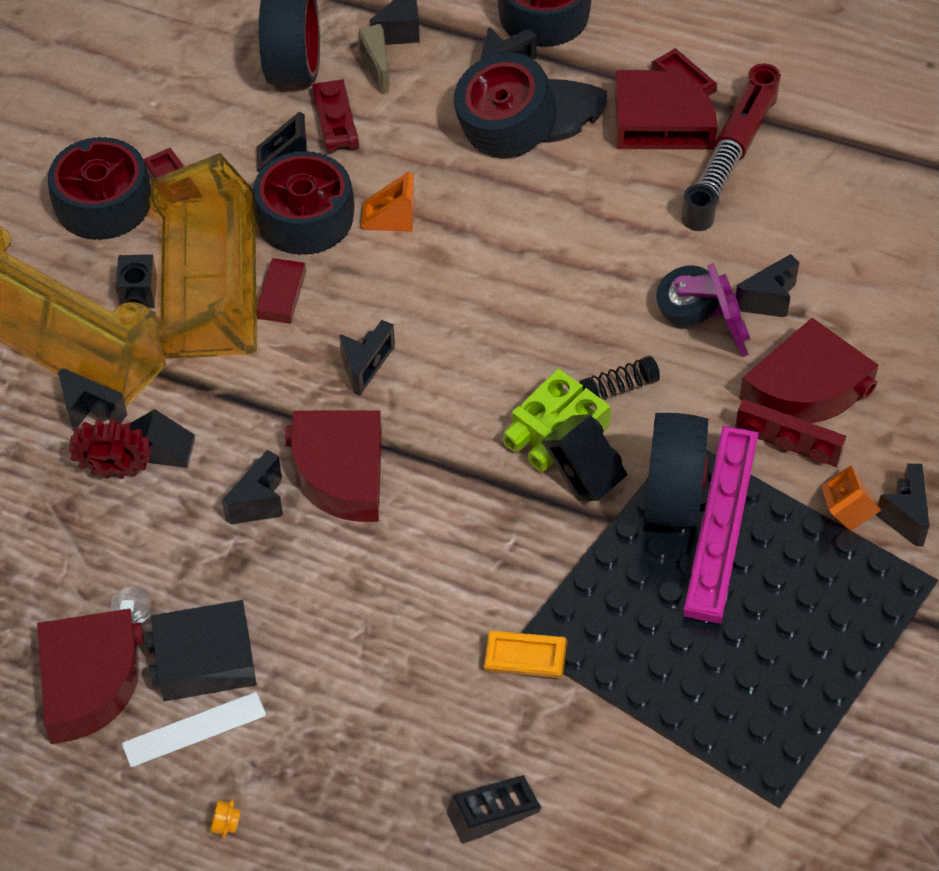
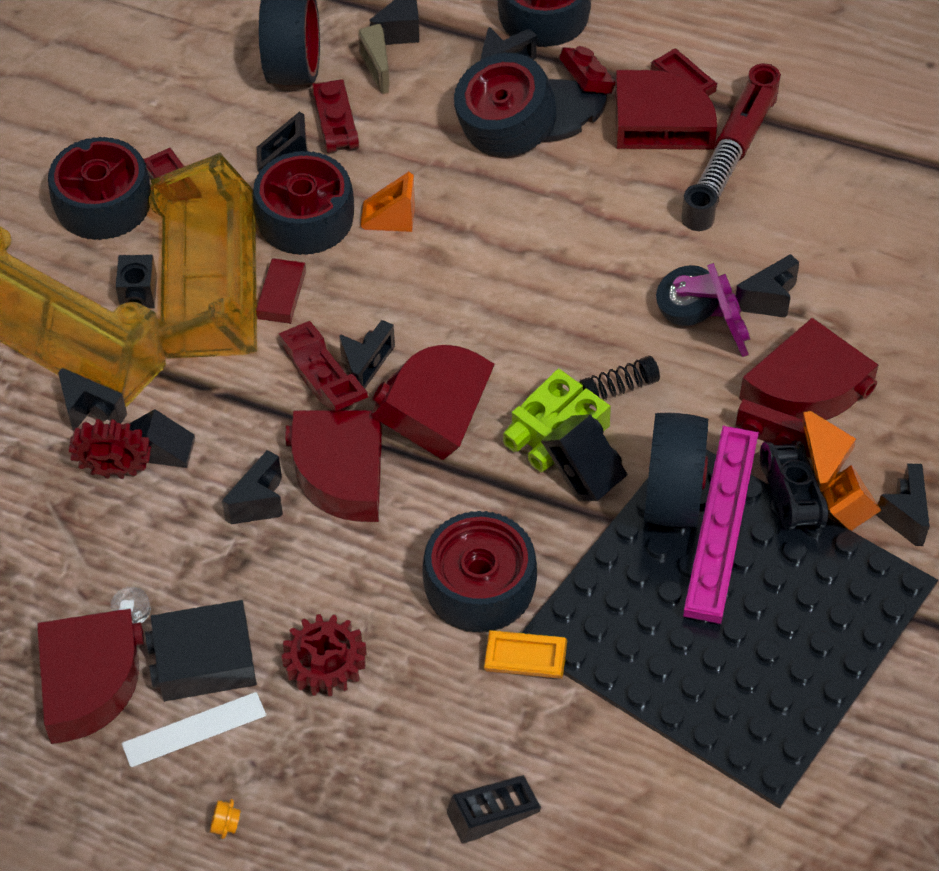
(319, 368): none -> dark red slope
(323, 653): none -> dark red gear
(434, 397): none -> dark red brick
(479, 571): none -> wheel
(587, 70): none -> dark red plate
(793, 485): none -> black piece
(827, 447): none -> orange slope

